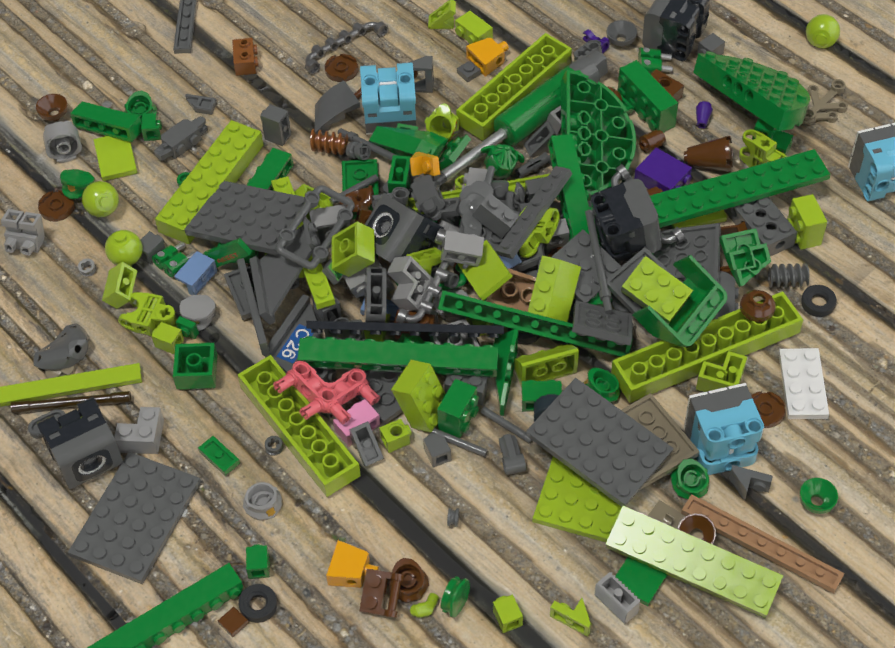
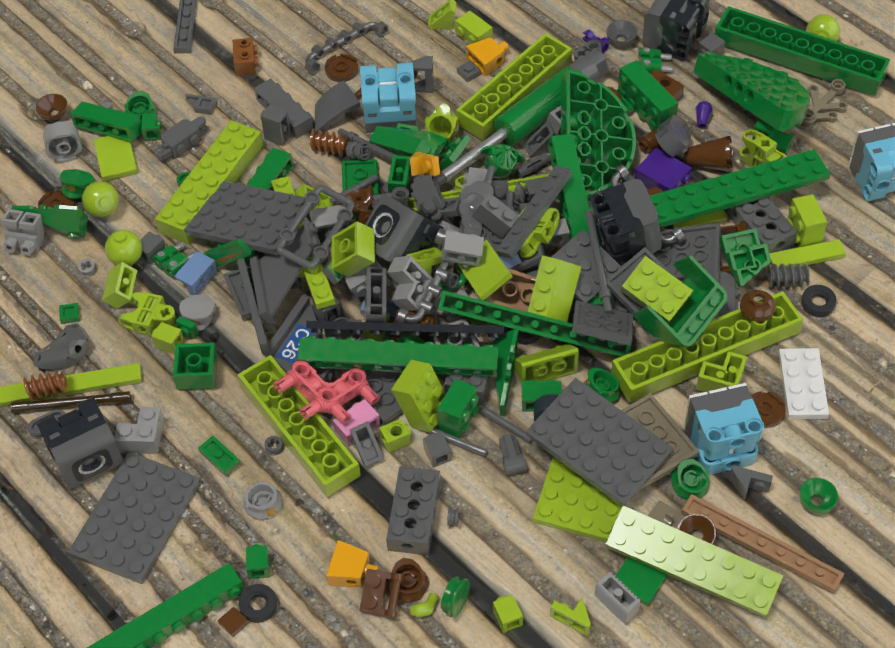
(46, 385): none -> dark orange piece
(63, 218): none -> green wedge
(69, 313): none -> green tile
(273, 94): none -> dark grey brick
(413, 510): none -> dark grey brick
(673, 136): none -> dark grey brick
(802, 50): none -> green brick
(809, 254): none -> lime tile

